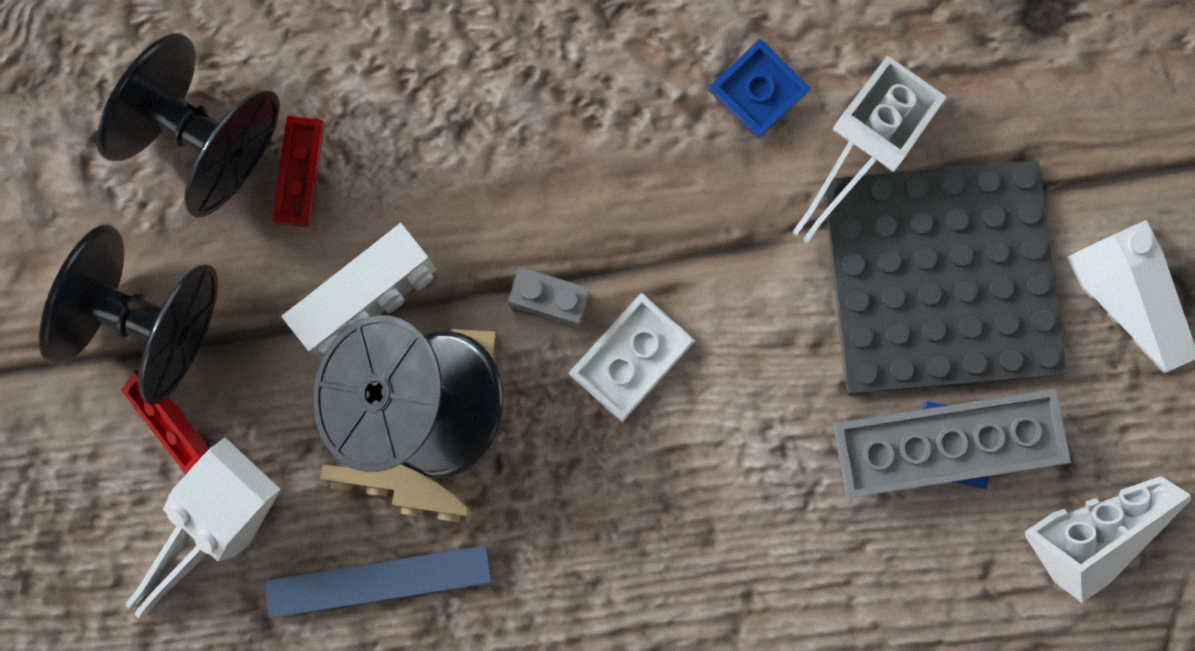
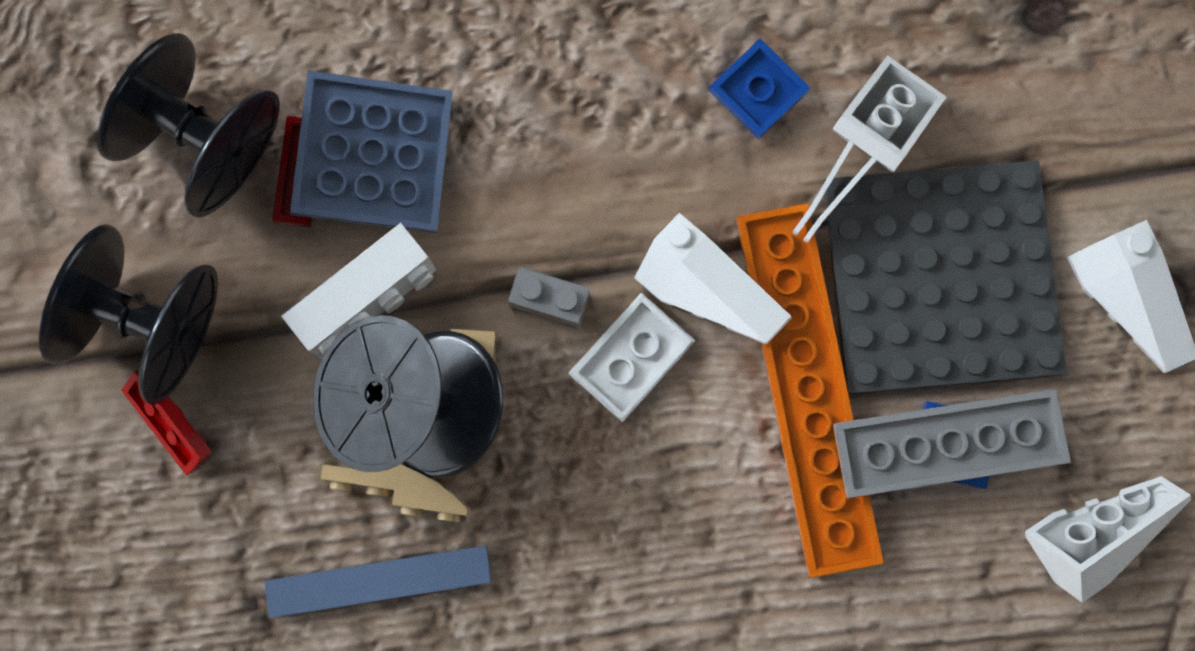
(218, 507): white slope -> none
(371, 152): none -> sand blue plate
(697, 276): none -> white wedge
(808, 392): none -> orange plate

